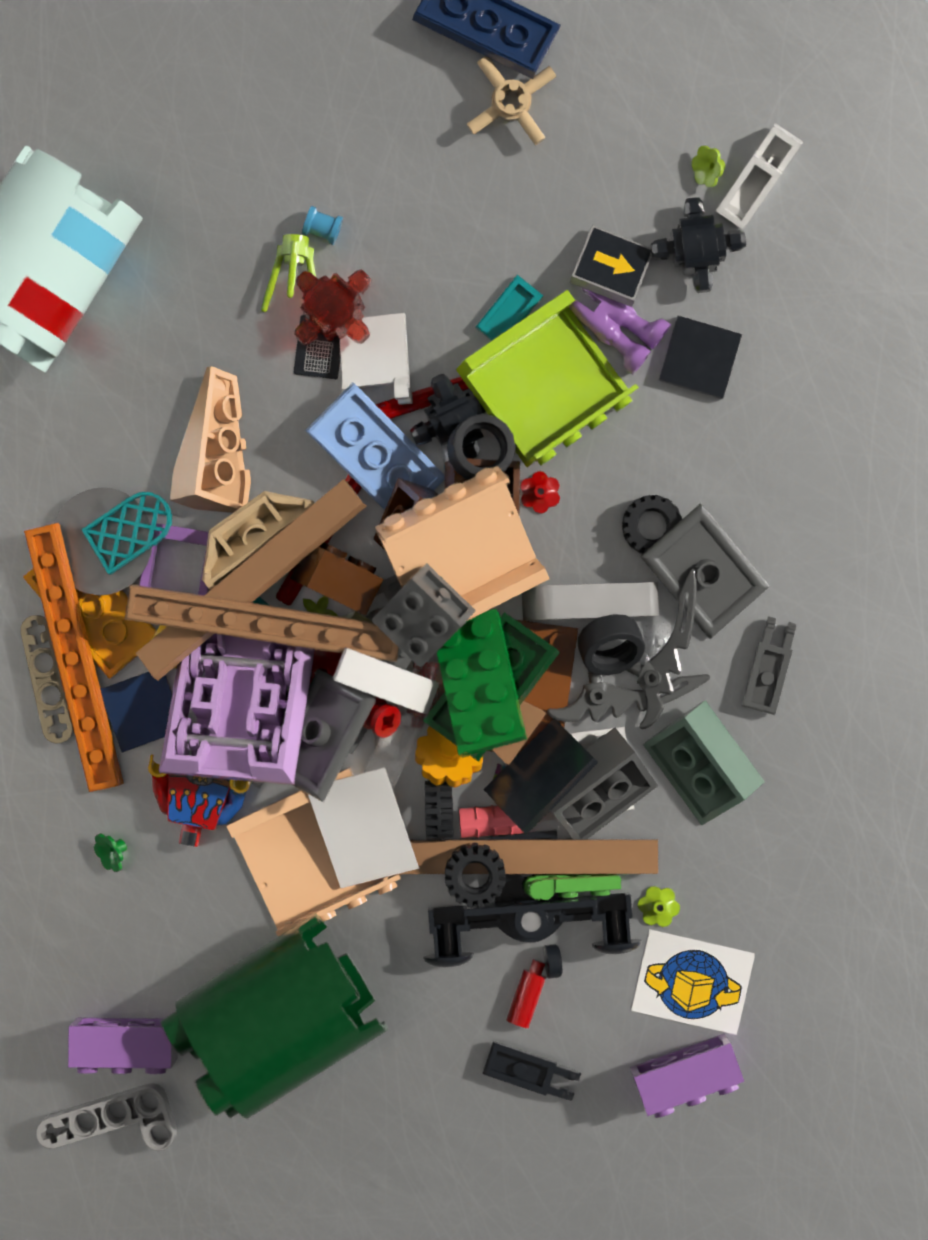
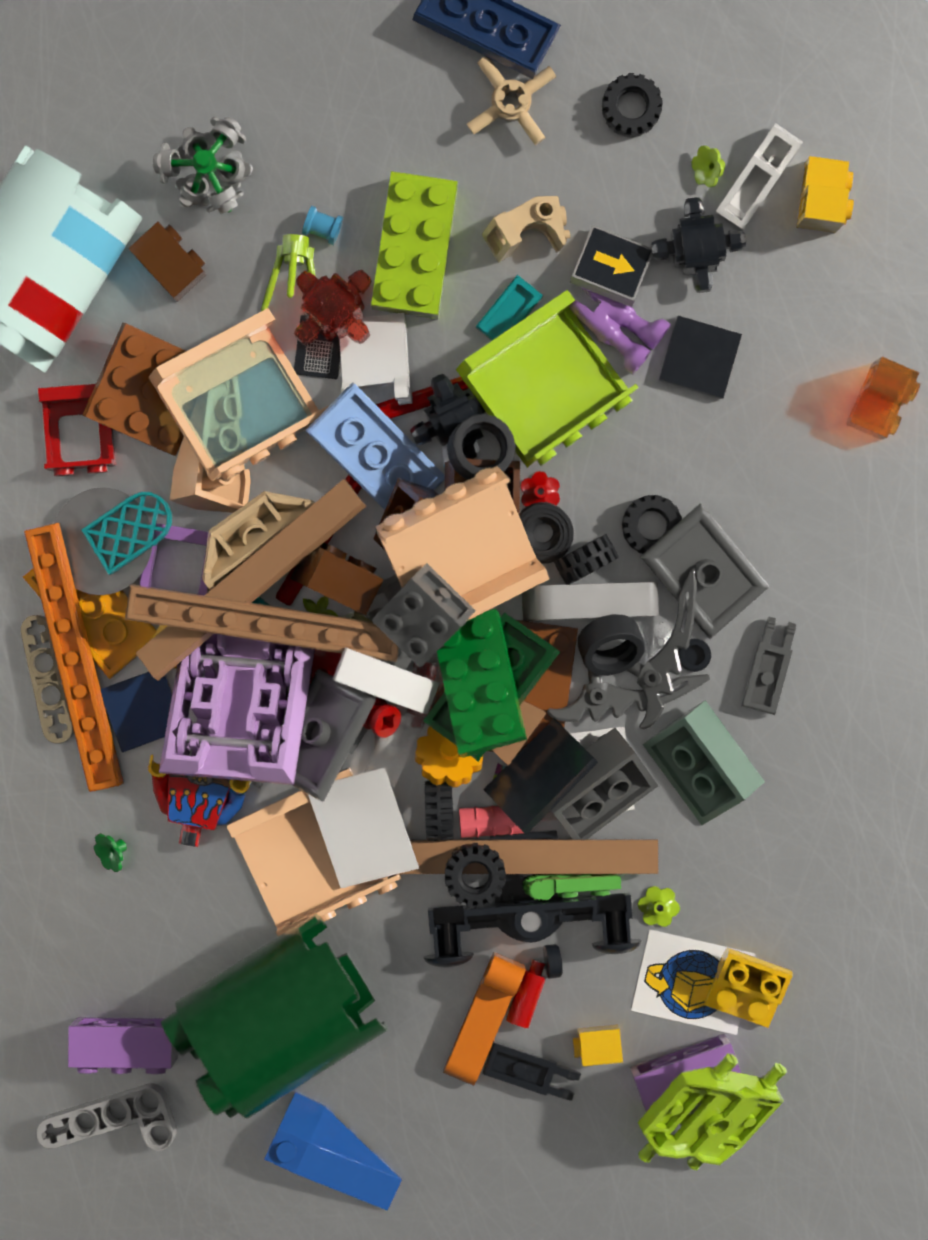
(71, 401): none -> red window
(125, 395): none -> dark orange plate
(168, 261): none -> reddish brown brick
(200, 155): none -> light grey plant
(235, 397): none -> clear light blue panel
(329, 1153): none -> blue wedge
(414, 245): none -> lime brick
(484, 1018): none -> orange beam
(505, 229): none -> tan tile
(562, 530): none -> black tyre
(586, 559): none -> black tyre
(598, 1045): none -> yellow brick
(626, 125): none -> black tyre
(696, 656): none -> black tile
(728, 1116): none -> lime piece
(748, 987): none -> yellow brick
(825, 195): none -> yellow brick
(881, 396): none -> clear orange brick

